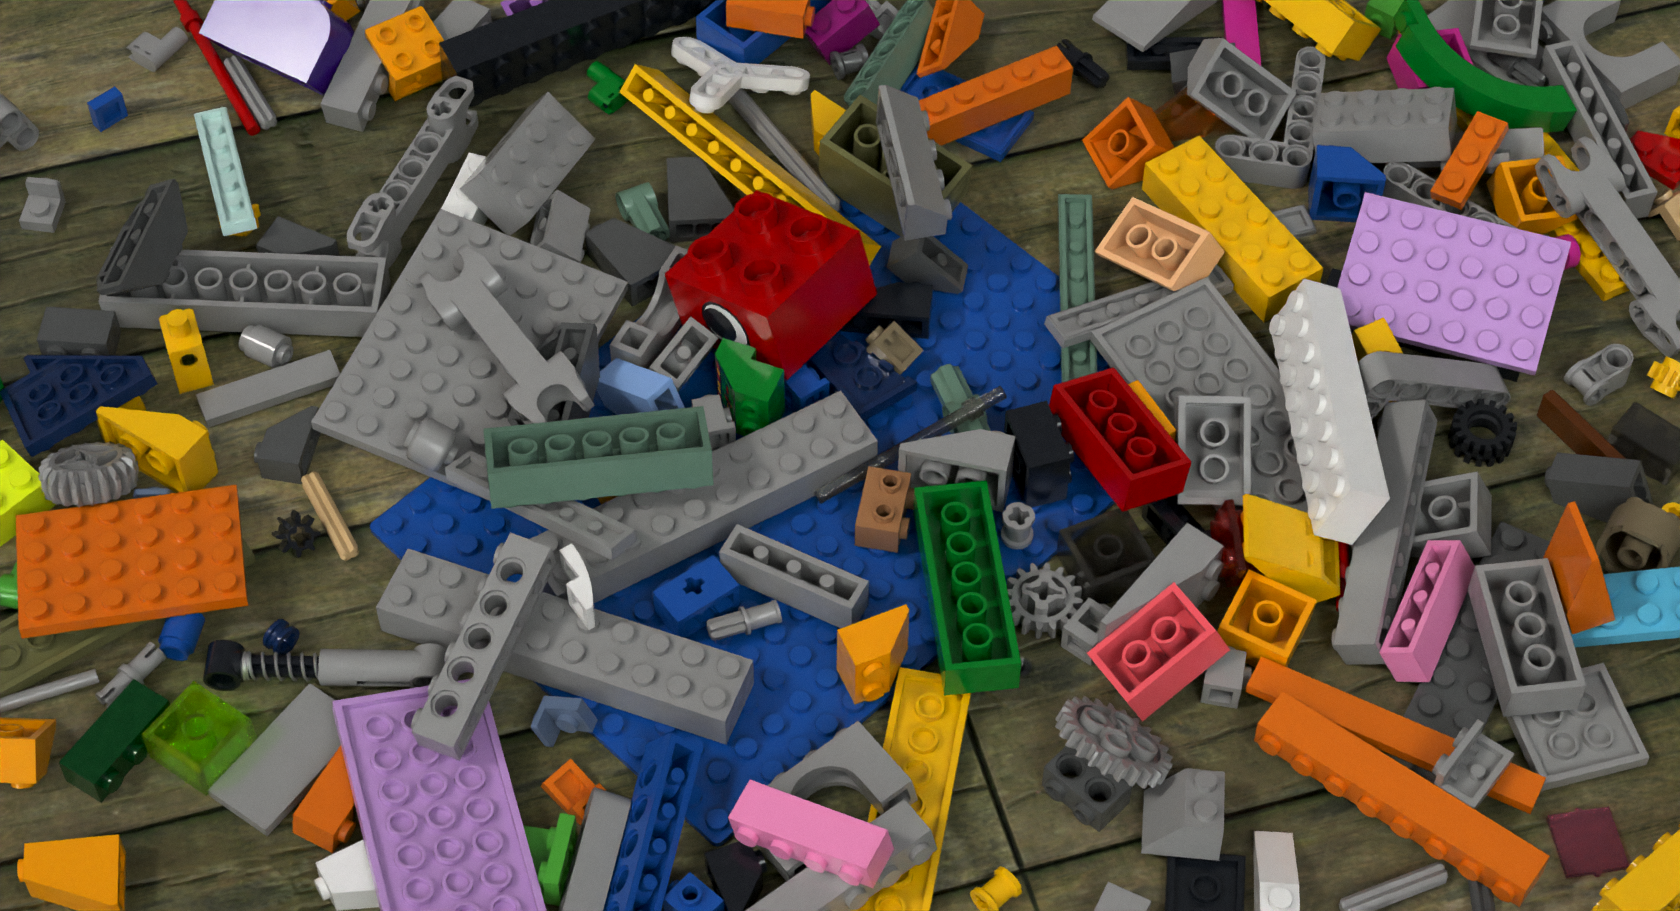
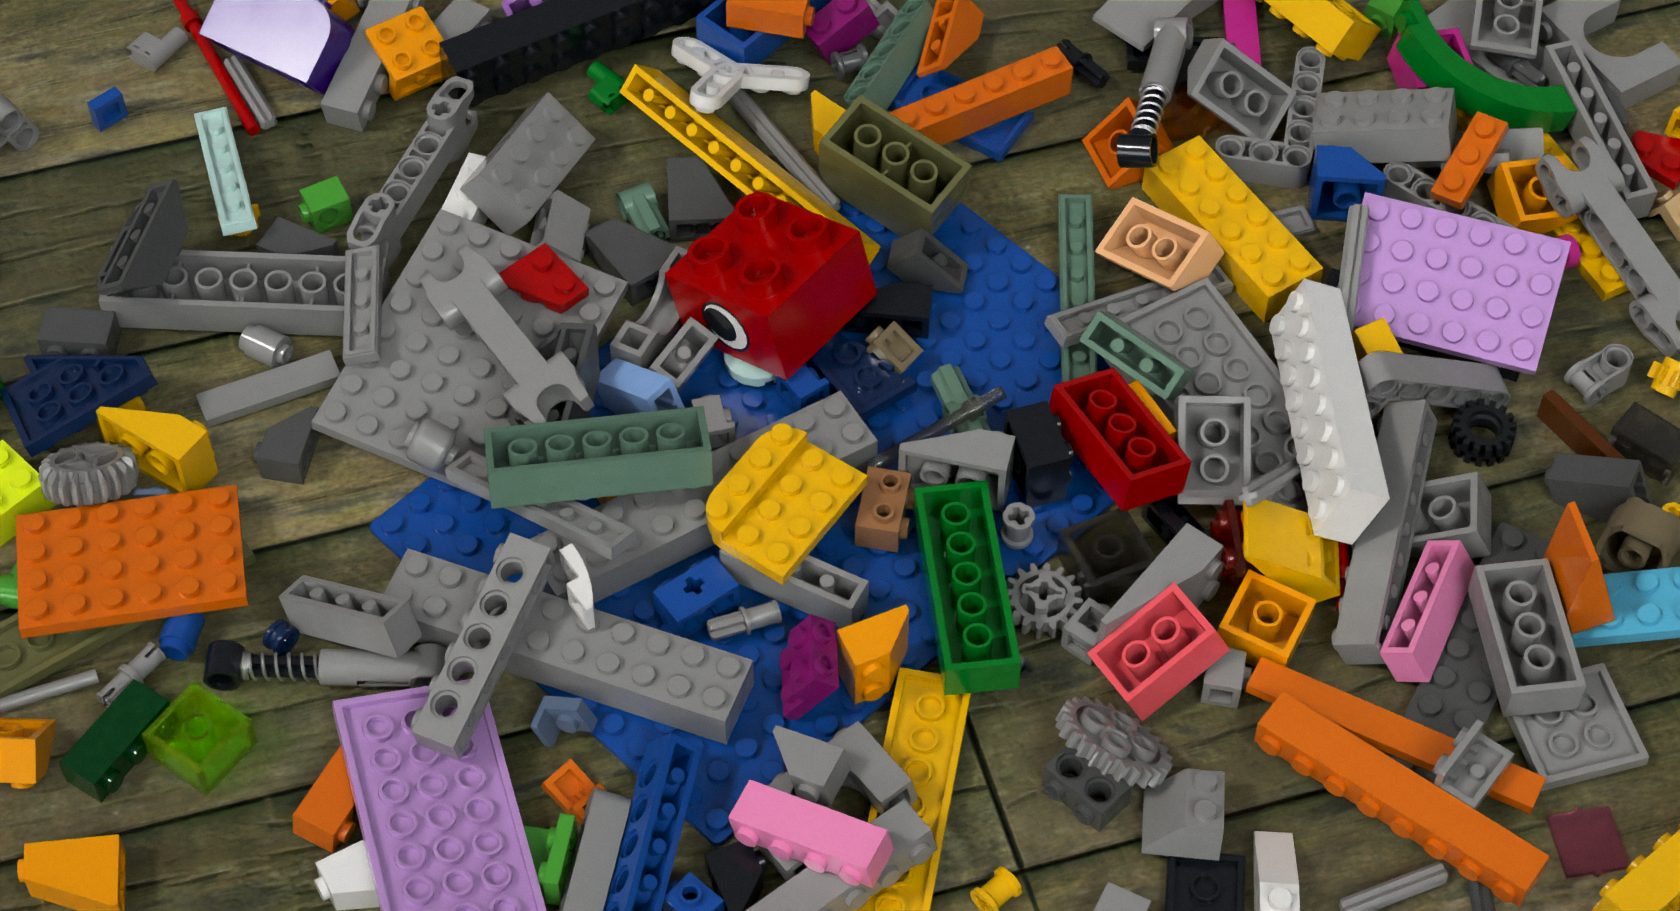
(43, 205): light grey bracket -> none
(184, 338): yellow torso -> none
(281, 762): light grey tile -> none
(302, 540): black gear -> none
(325, 205): none -> bright green brick
(330, 516): tan axle -> none
(351, 616): none -> light grey brick
(362, 305): none -> light grey tile
(545, 280): none -> red wing
(748, 387): green piece -> none
(780, 501): none -> yellow plate
(809, 666): none -> magenta plate
(813, 765): none -> light grey slope
(911, 164): light grey slope -> none
(1136, 355): none -> sand green brick
(1171, 40): none -> piece
(1270, 482): none -> light grey axle
(1353, 259): none -> light grey axle

